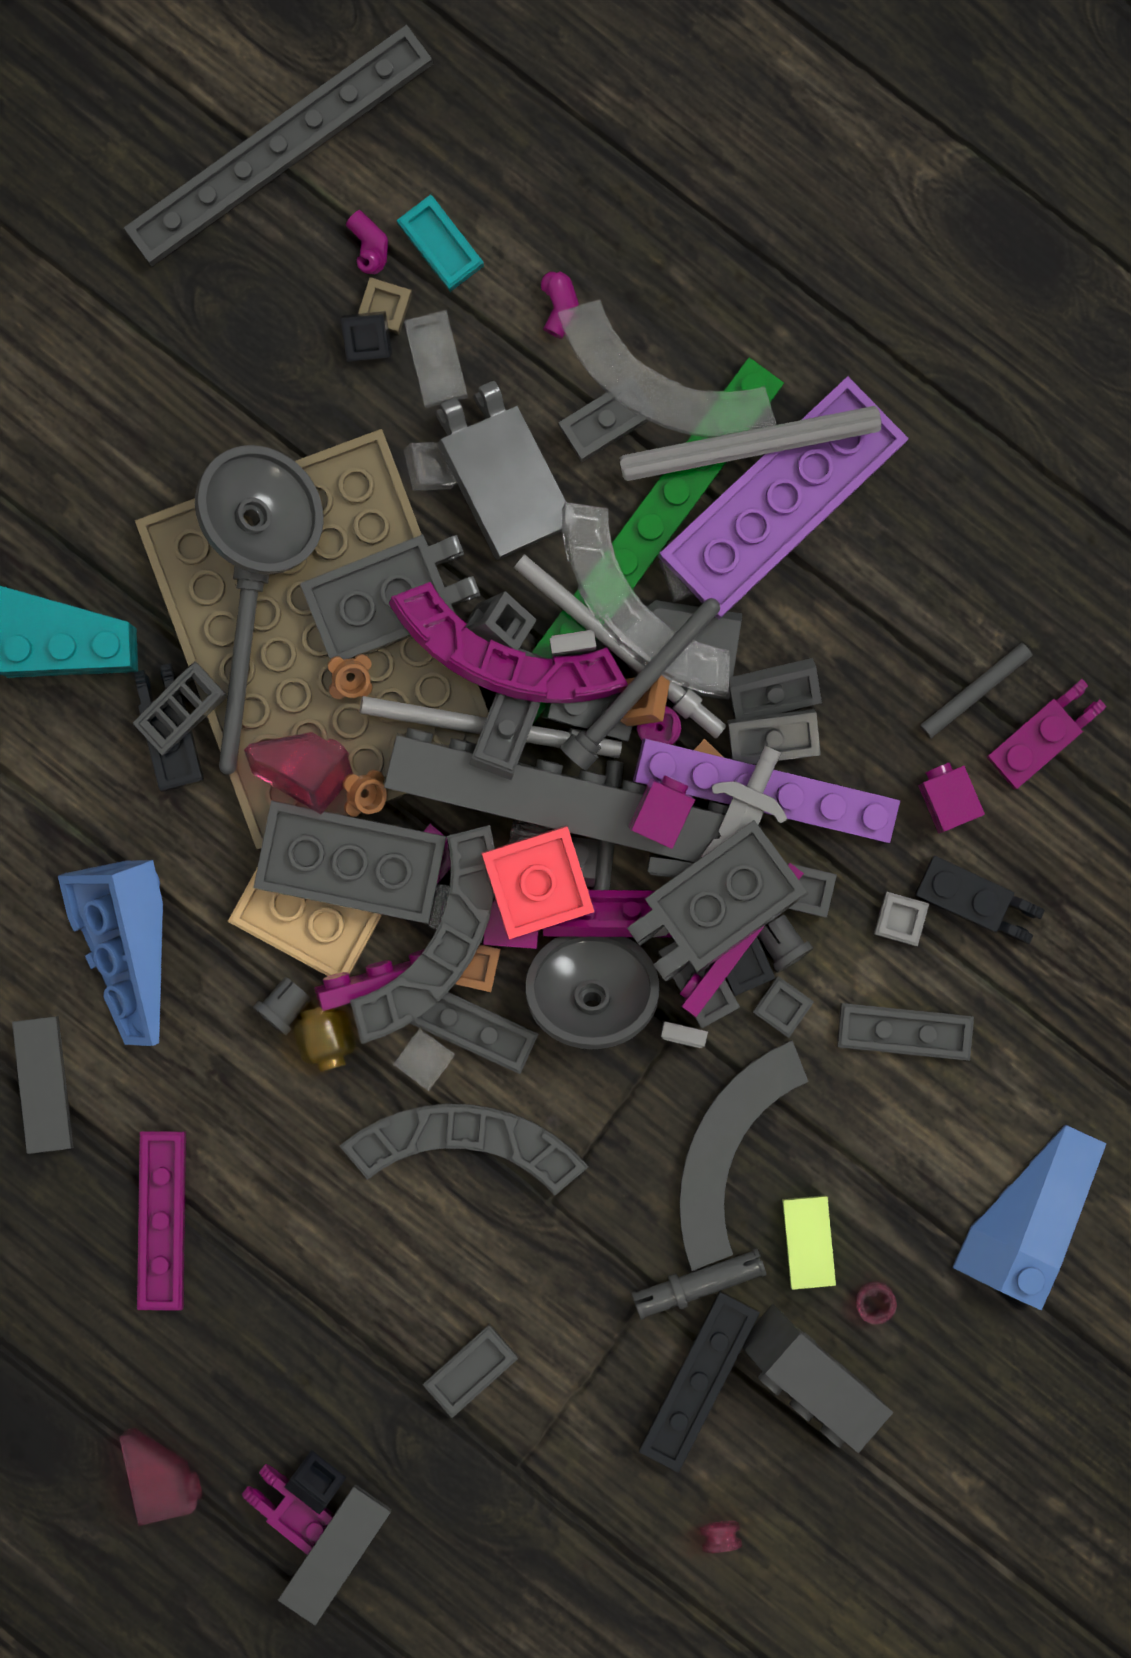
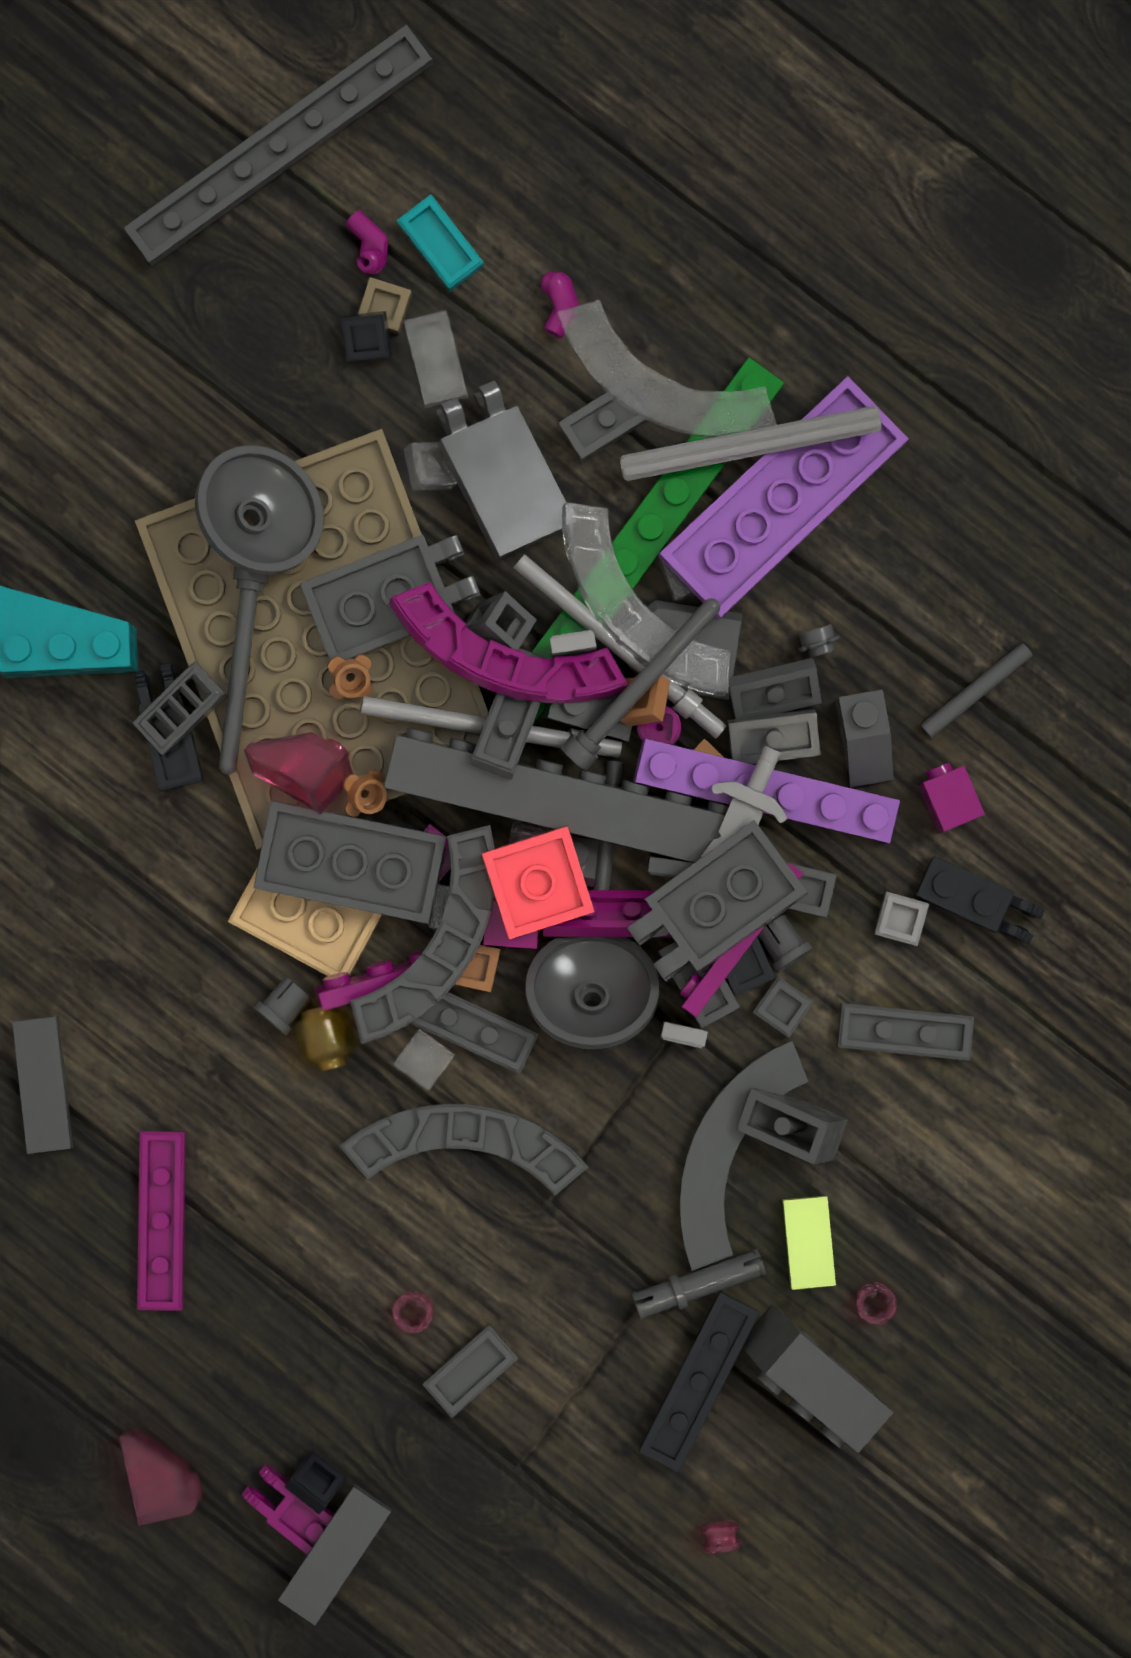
(122, 923): medium blue wedge -> none
(421, 1300): none -> clear pink bush
(662, 811): magenta brick -> none
(793, 1125): none -> dark grey slope
(818, 640): none -> dark grey plate
(865, 738): none -> dark grey slope
(1031, 1224): medium blue wedge -> none
(1042, 737): magenta hinge -> none

